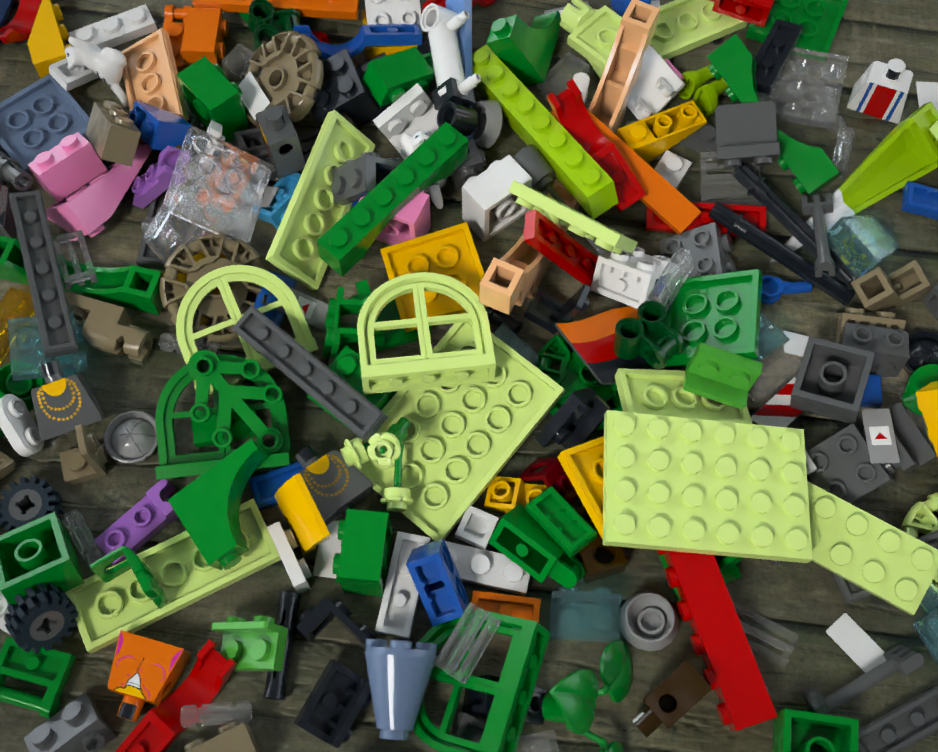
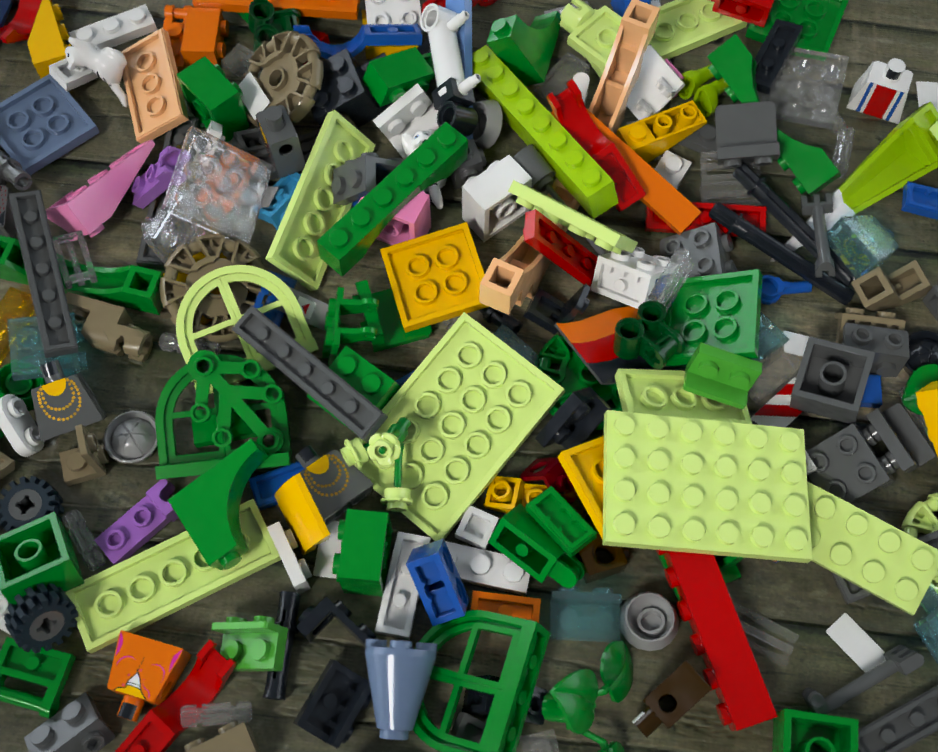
(66, 166): bright pink slope -> none
(112, 133): dark tan brick -> none
(142, 572): green piece -> none
(158, 126): blue slope -> none
(428, 368): yellowish green window -> none
(462, 640): clear tile -> none
(880, 436): light grey sticker -> none

